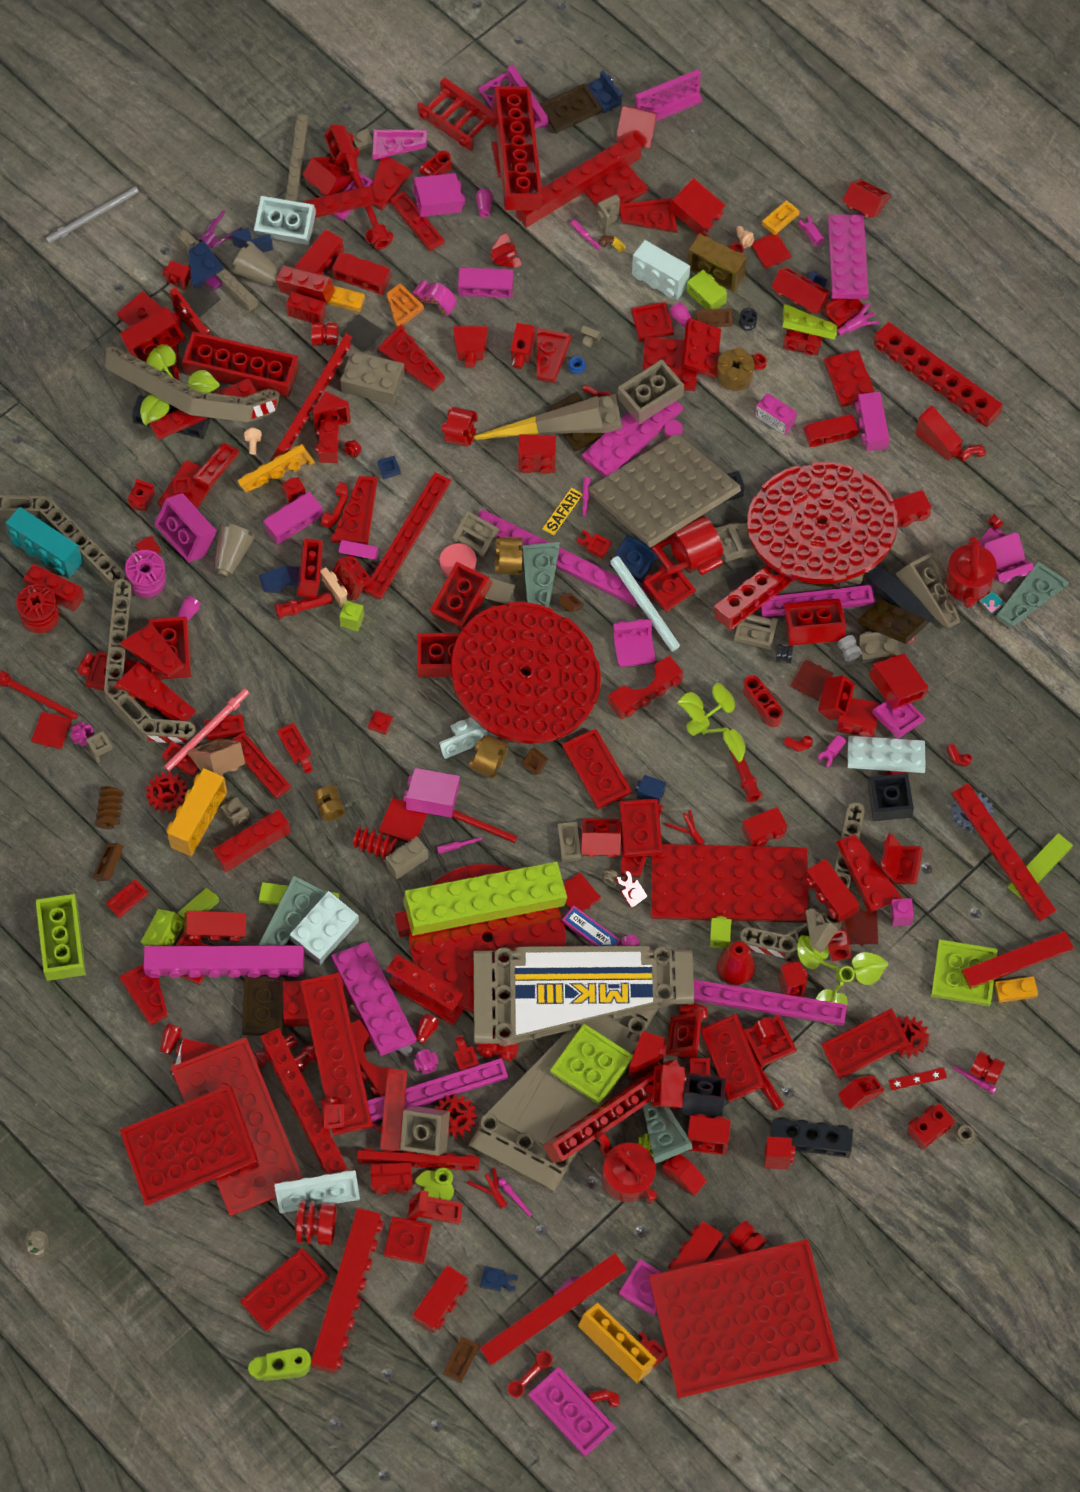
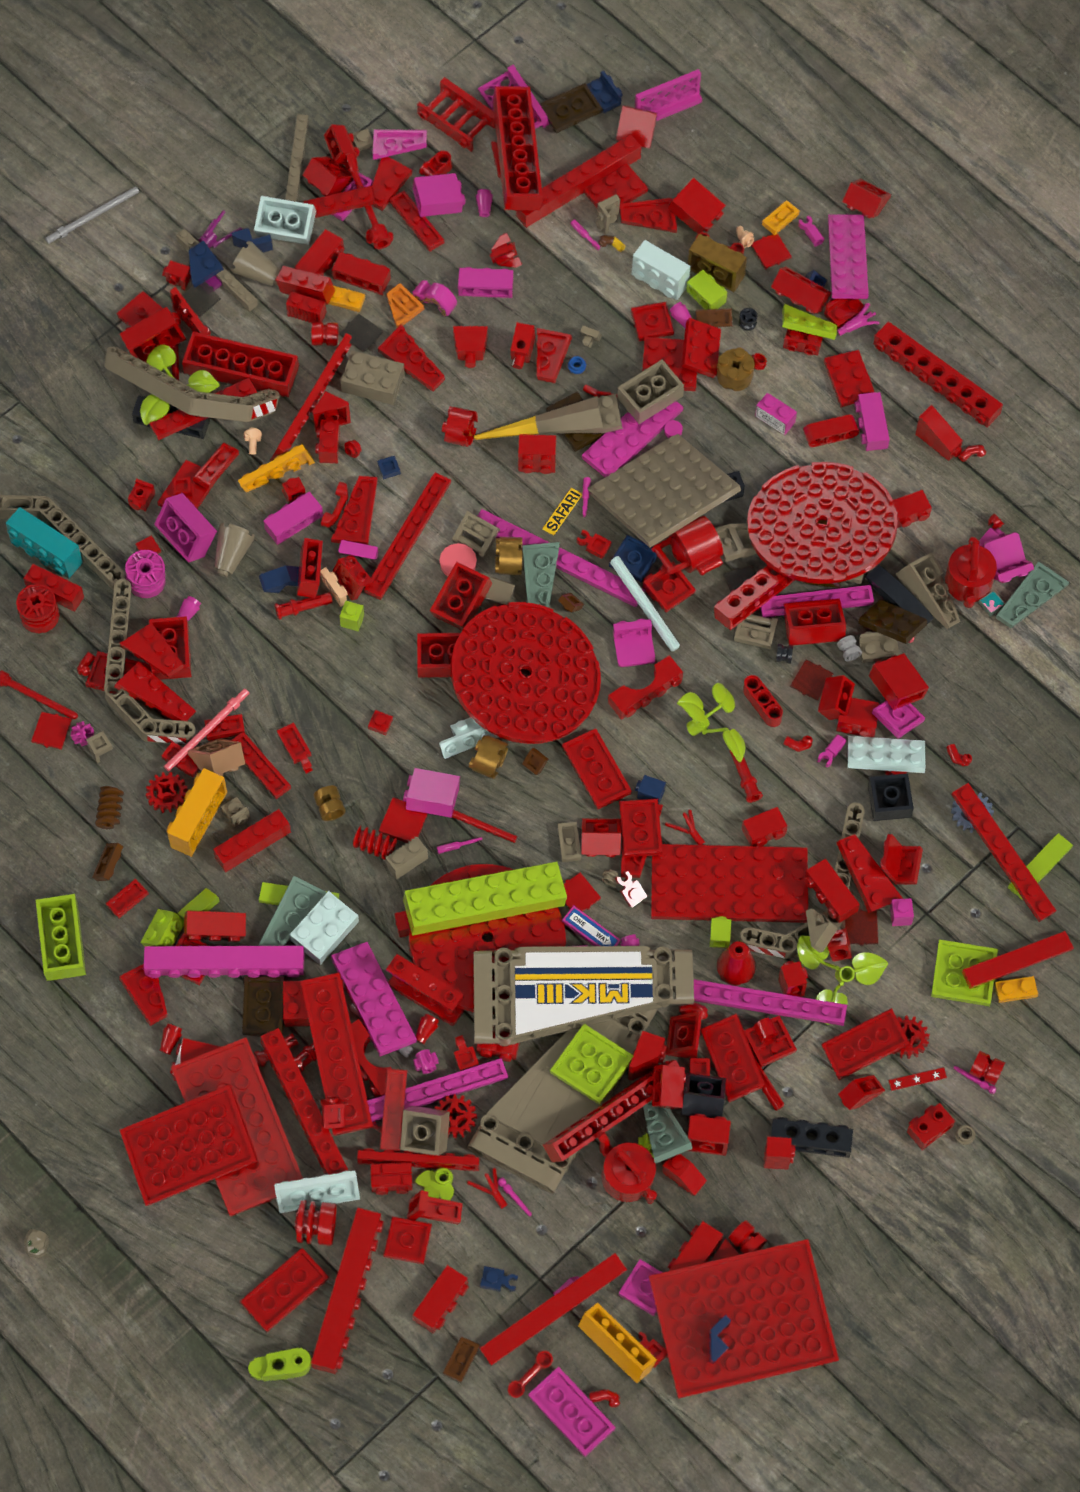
(716, 1345): none -> dark blue slope

